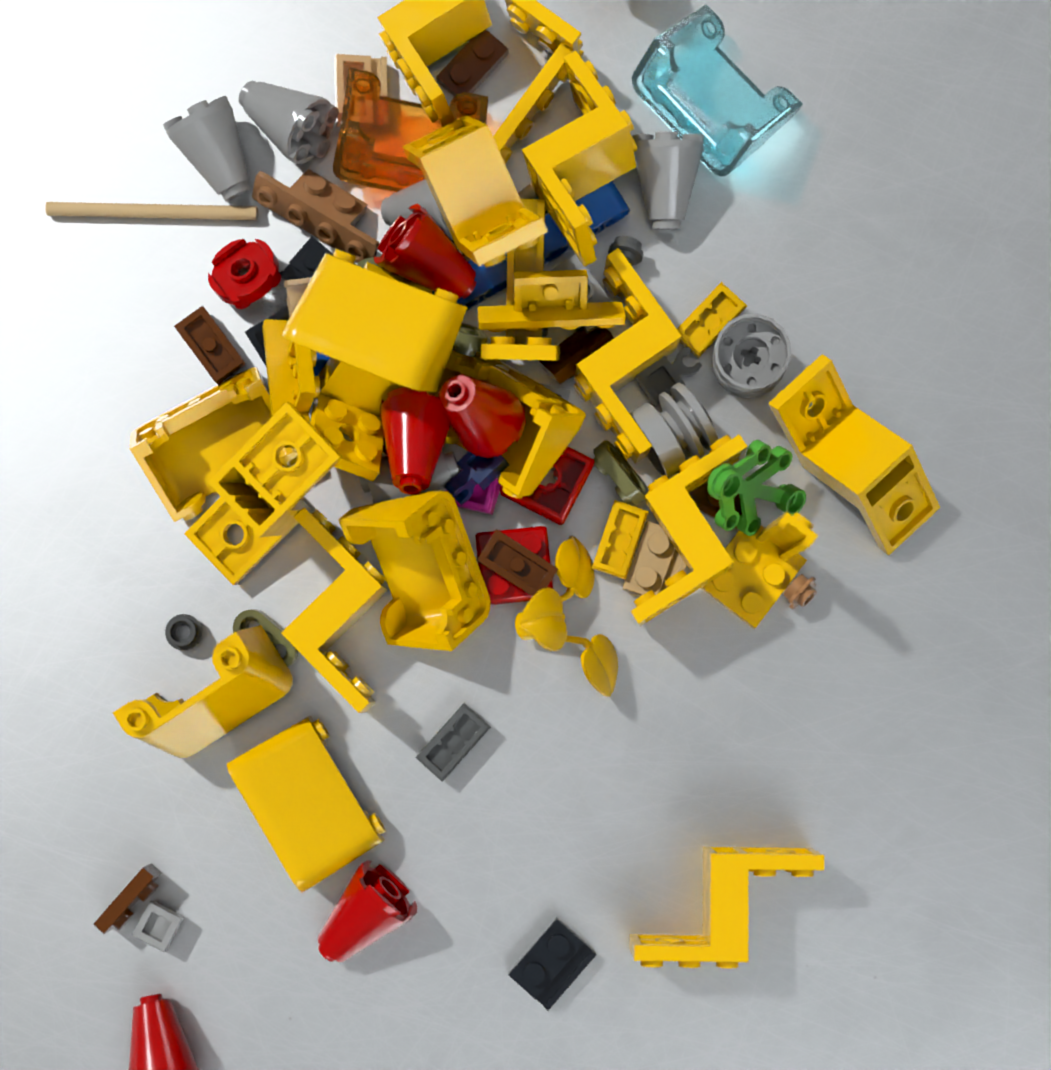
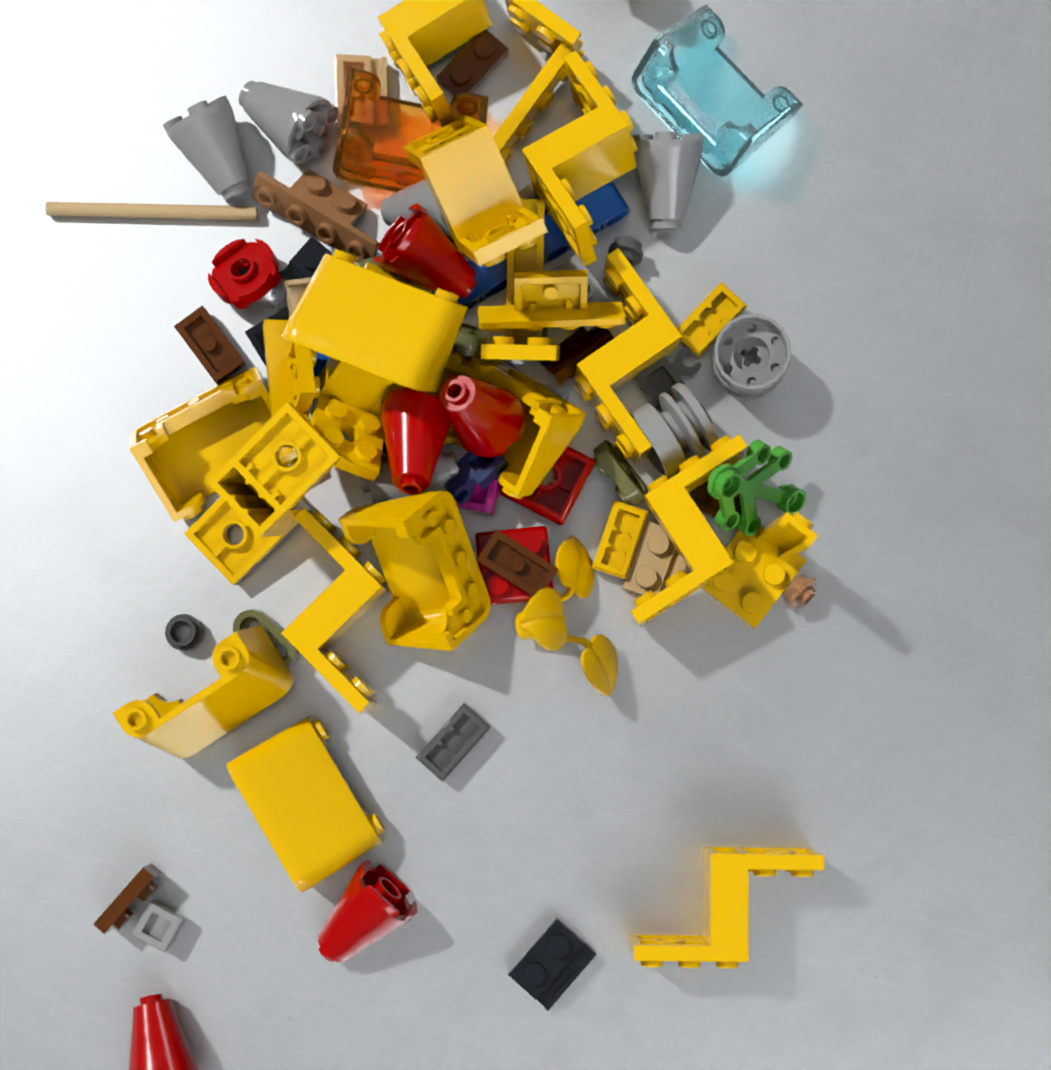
(855, 454): yellow bracket -> none

